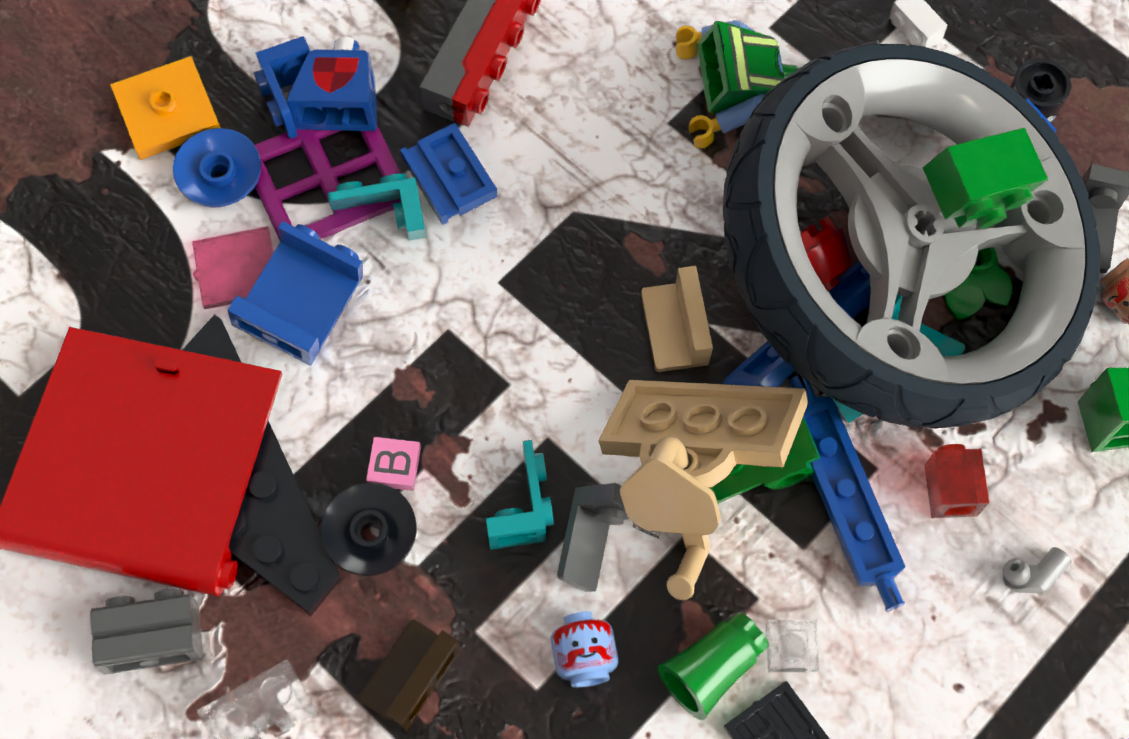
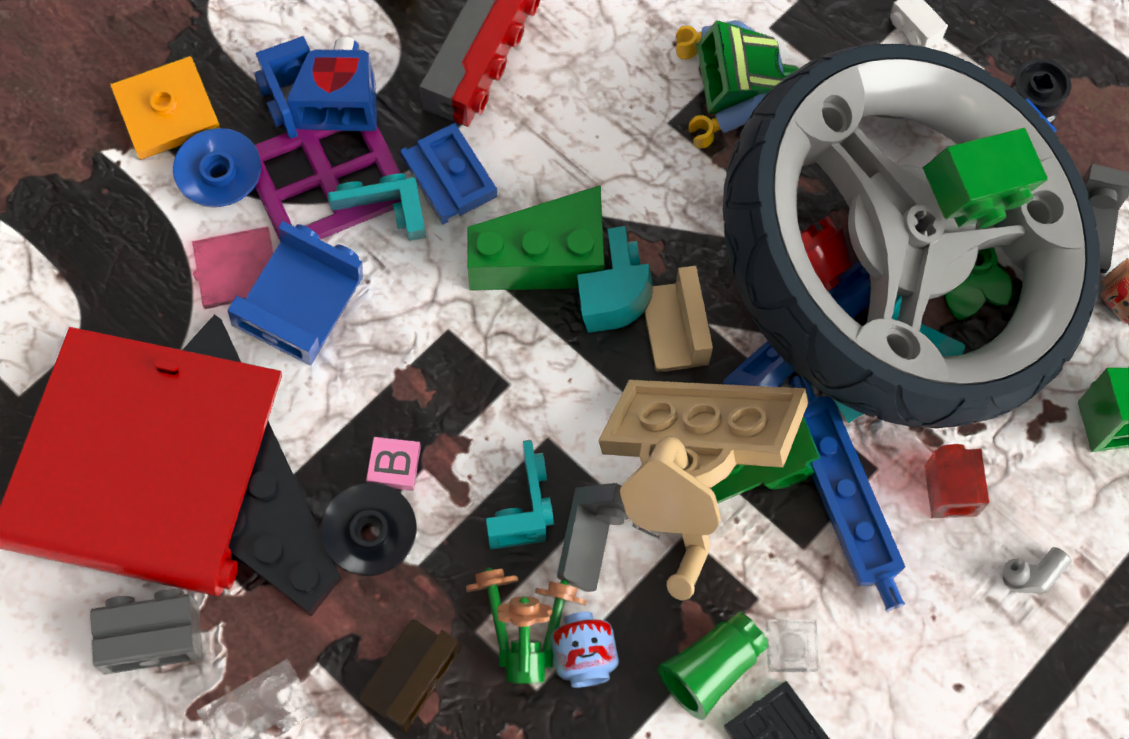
(525, 659): none -> plant
(538, 245): none -> green wedge
(619, 294): none -> teal brick

